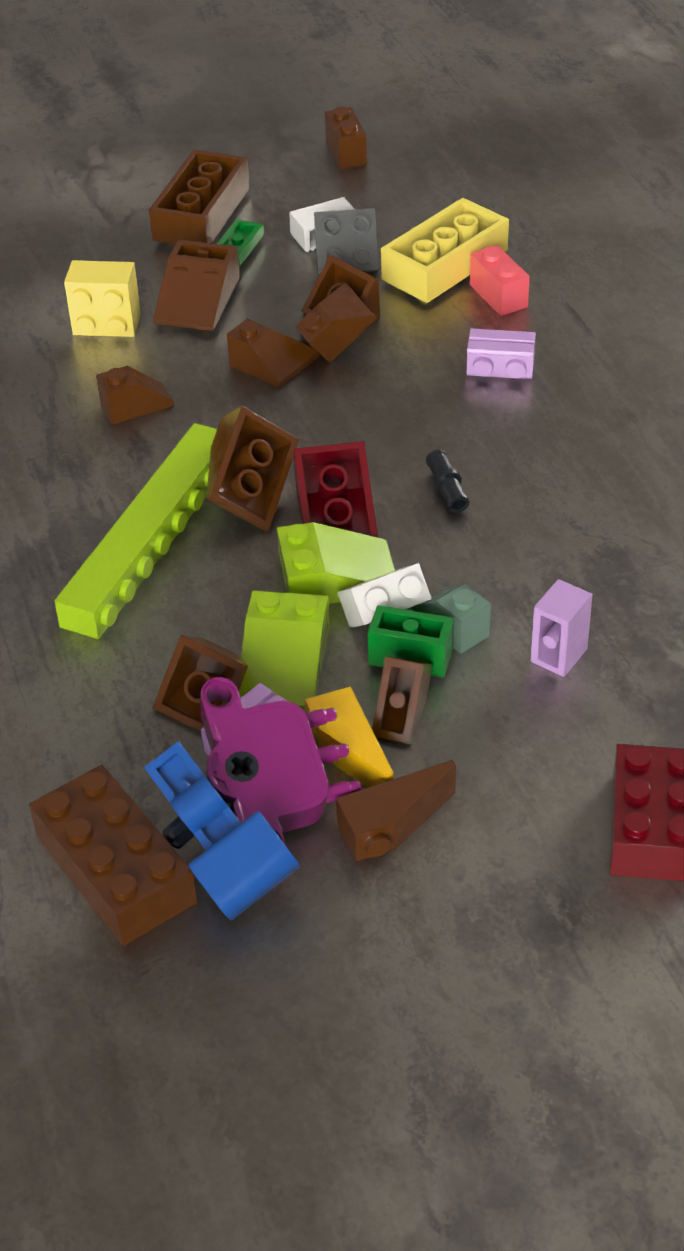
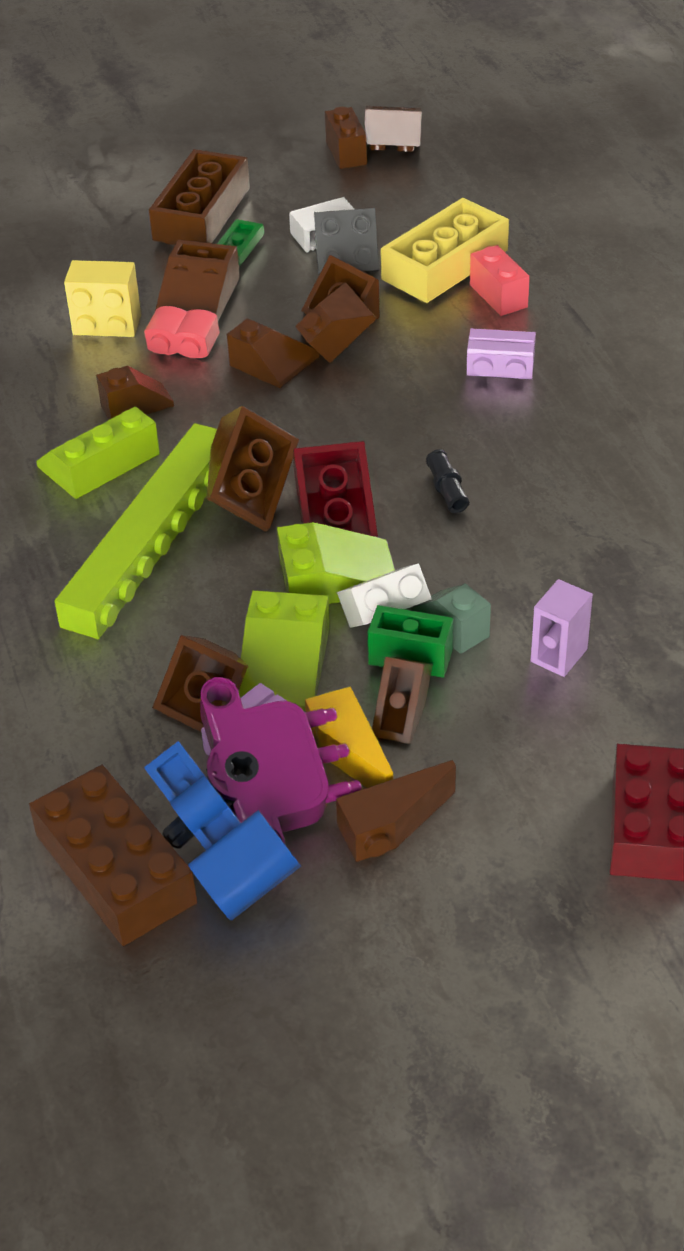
(102, 453): none -> lime slope
(182, 332): none -> coral brick
(392, 127): none -> slope

